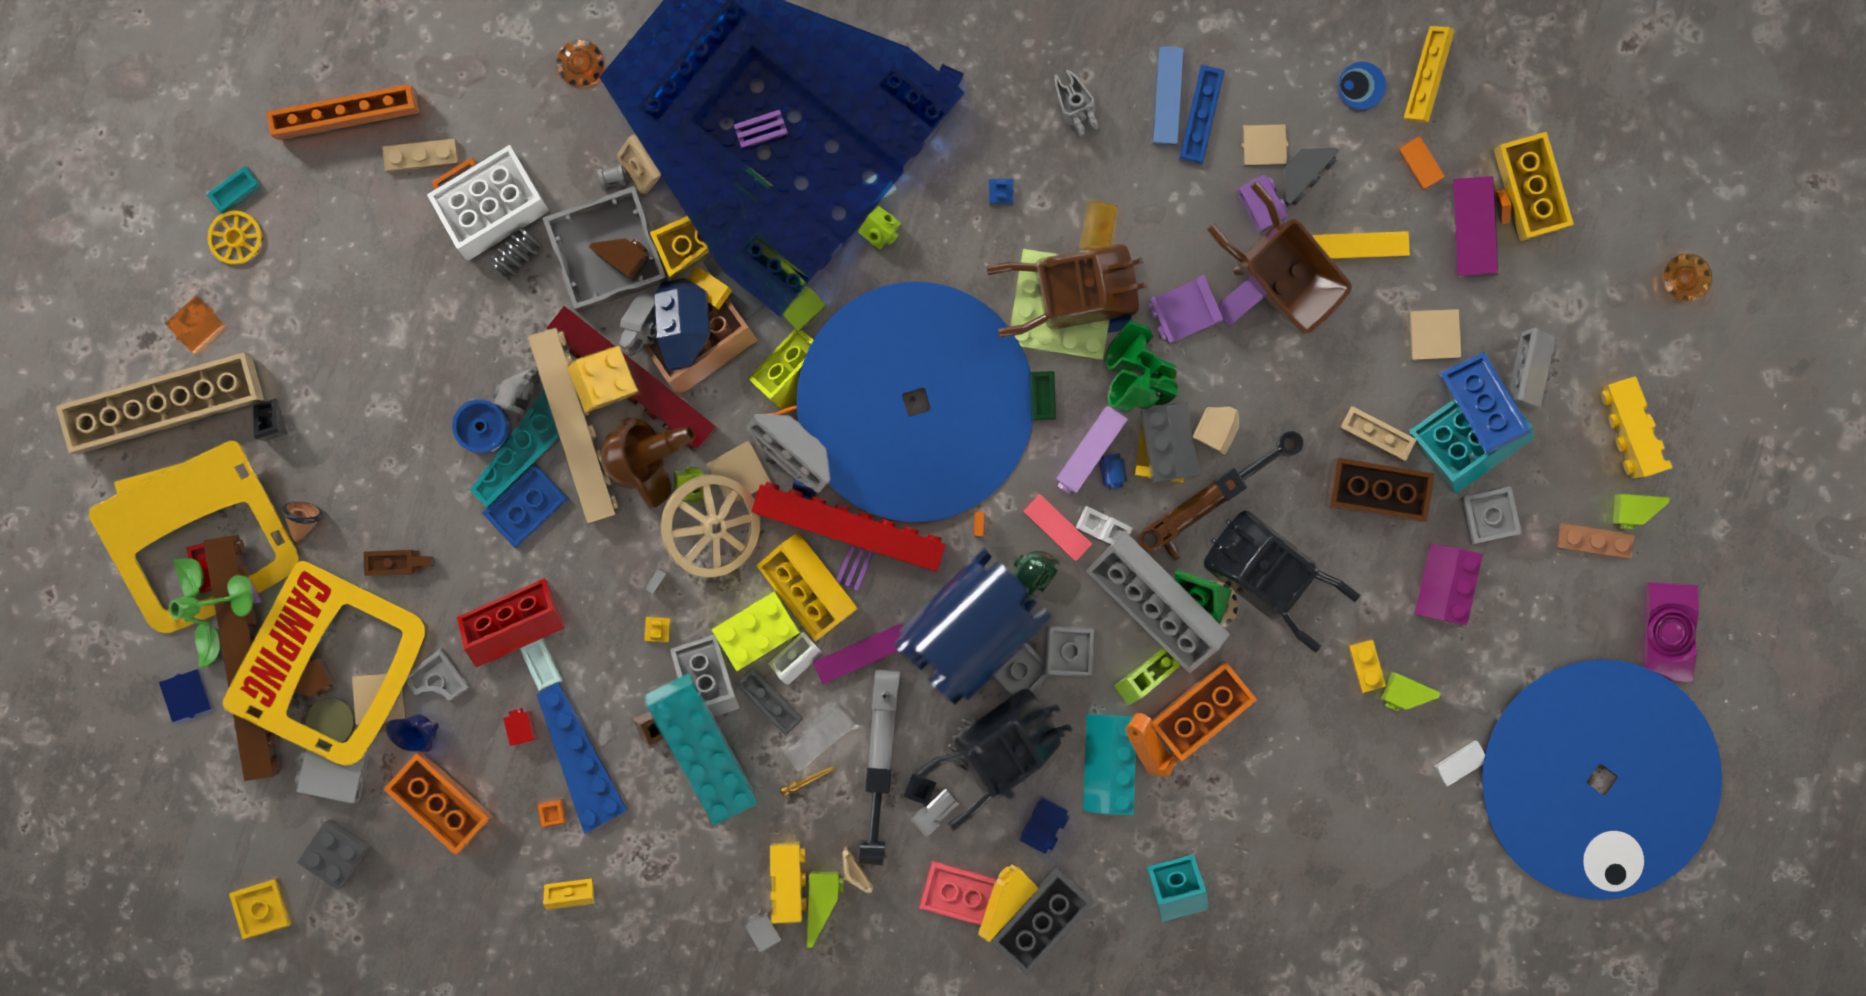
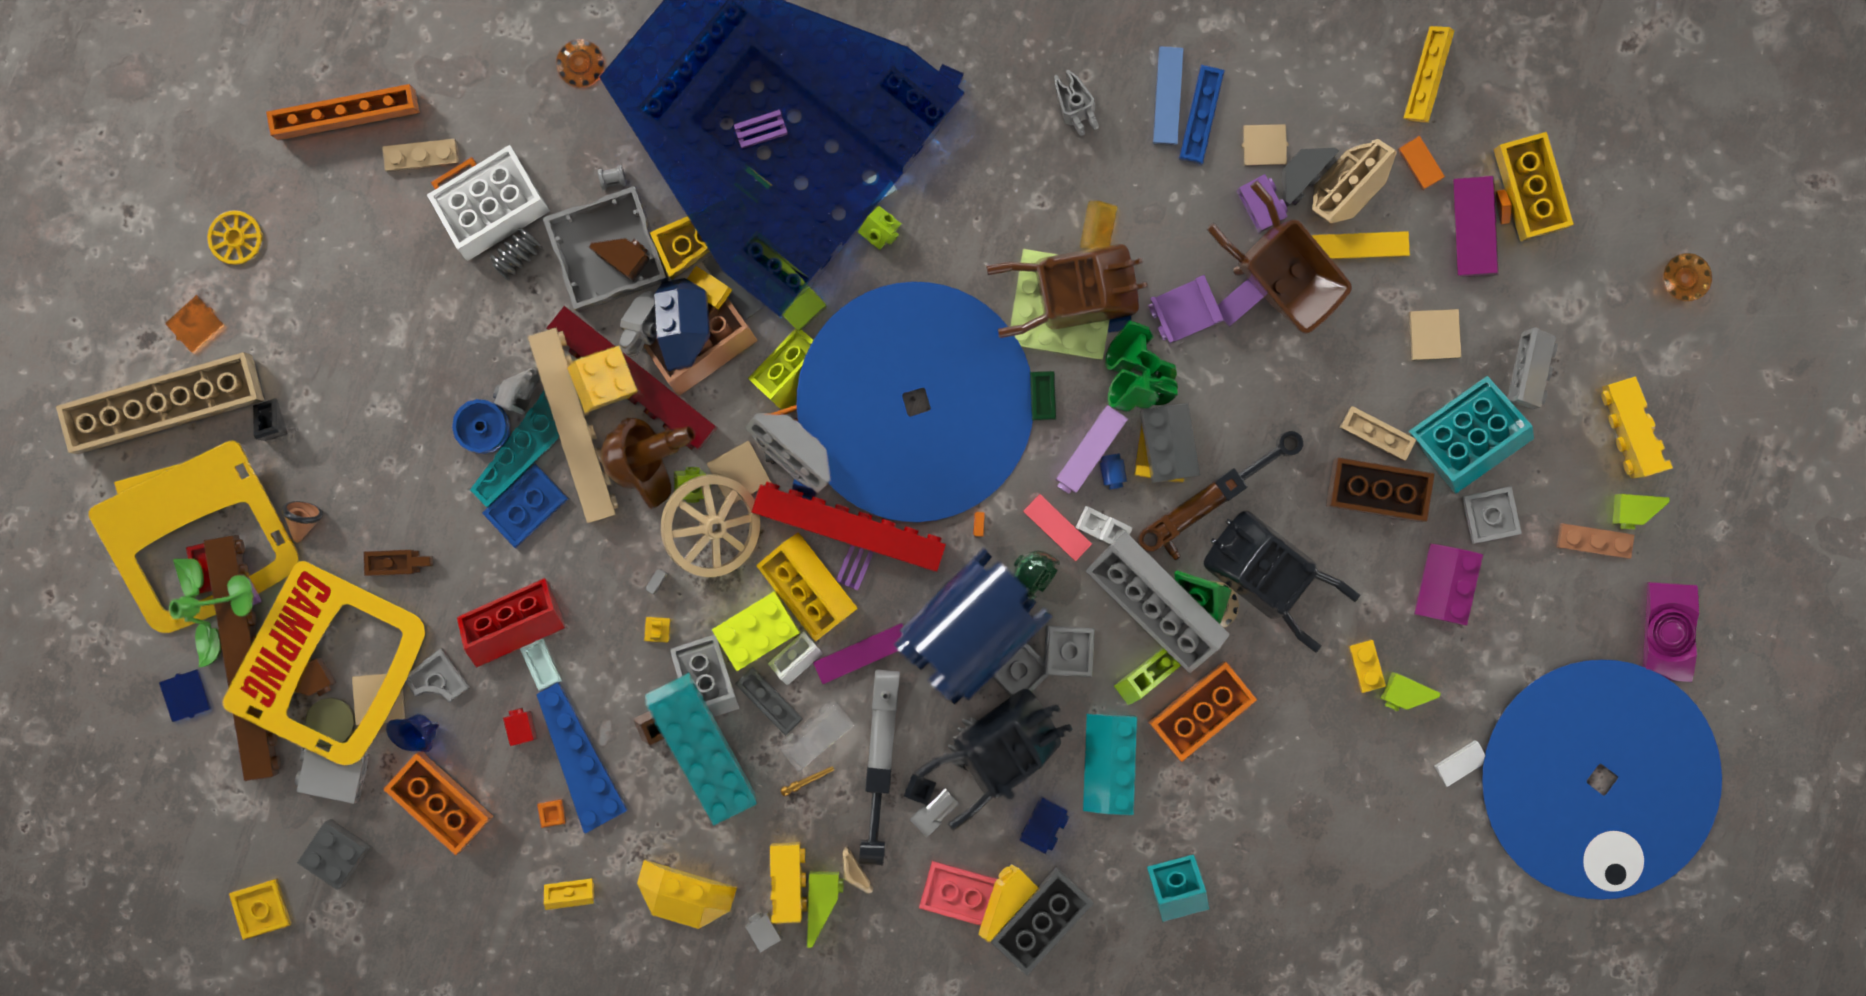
(233, 189): teal tile -> none
(638, 165): tan tile -> none
(683, 895): none -> yellow wedge
(1000, 191): blue tile -> none
(1149, 746): orange leg -> none
(1218, 428): tan slope -> none
(1352, 181): none -> tan wedge
(1361, 86): tile -> none
(1485, 403): blue plate -> none

